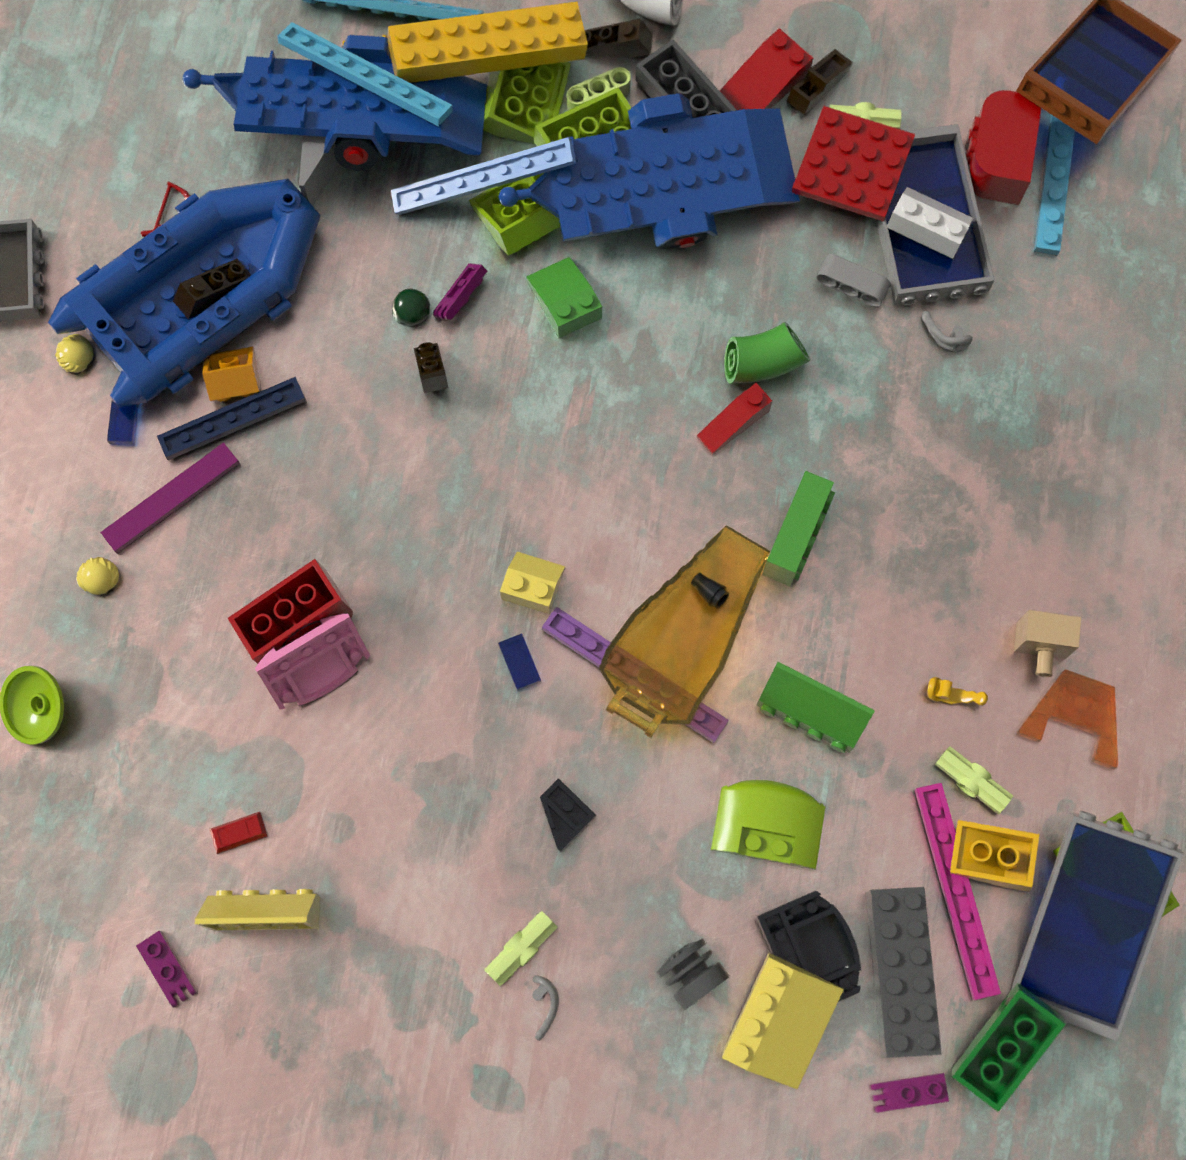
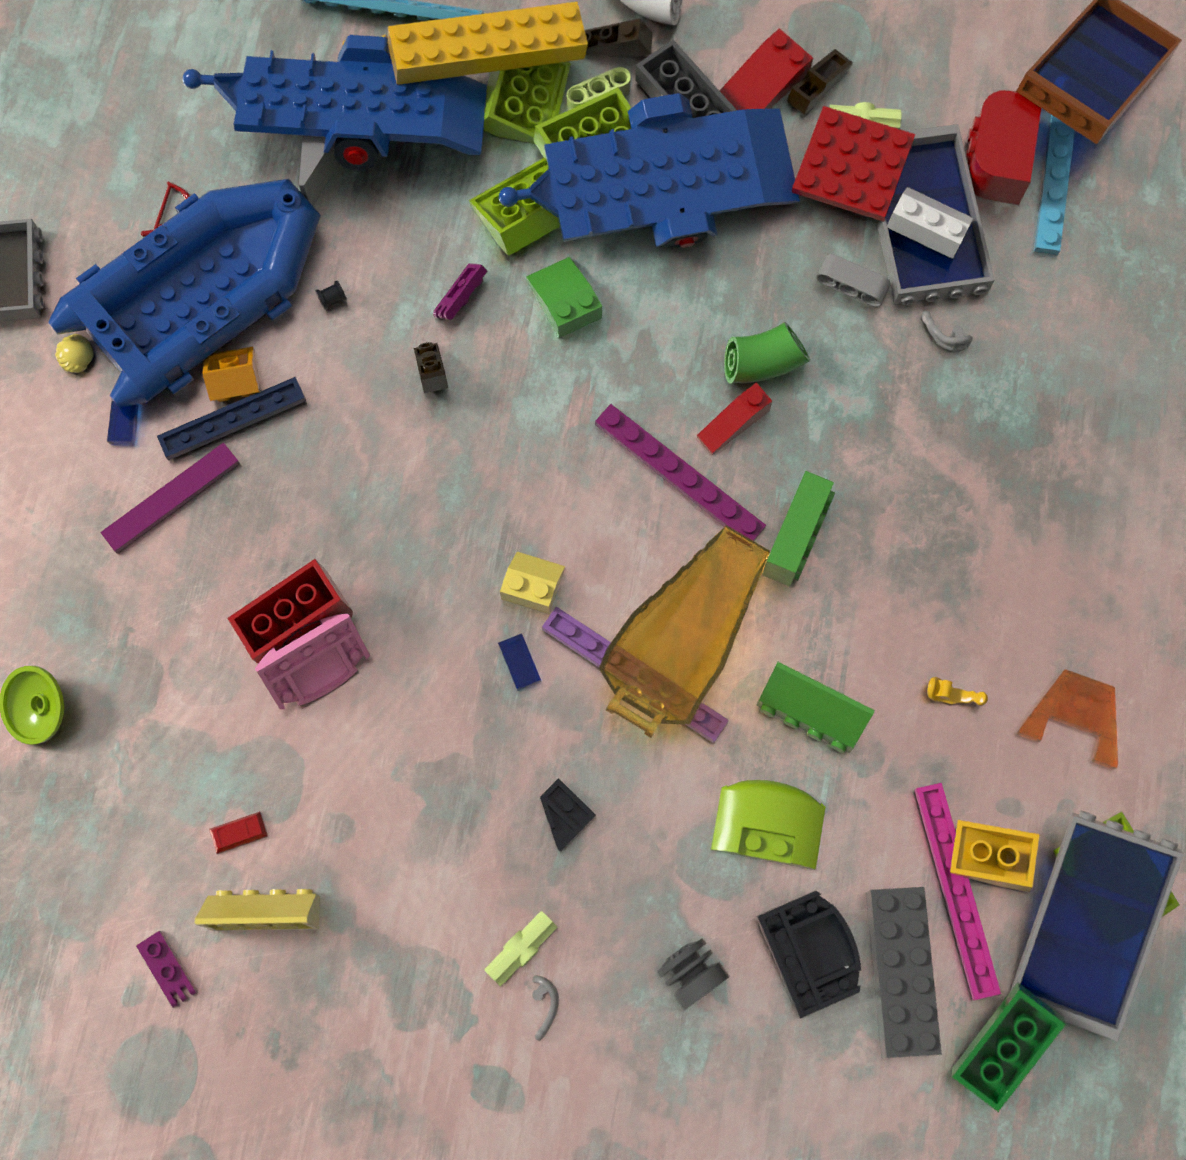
(97, 575): light yellow hair -> none
(206, 288): dark brown slope -> none
(331, 295): none -> black bush
(365, 74): medium azure plate -> none
(410, 307): dark green hair -> none
(483, 176): light blue plate -> none
(678, 473): none -> magenta plate
(711, 591): black cone -> none
(782, 1022): light yellow slope -> none
(911, 1092): magenta hinge -> none
(974, 780): yellowish green piece -> none
(1048, 637): tan brick -> none

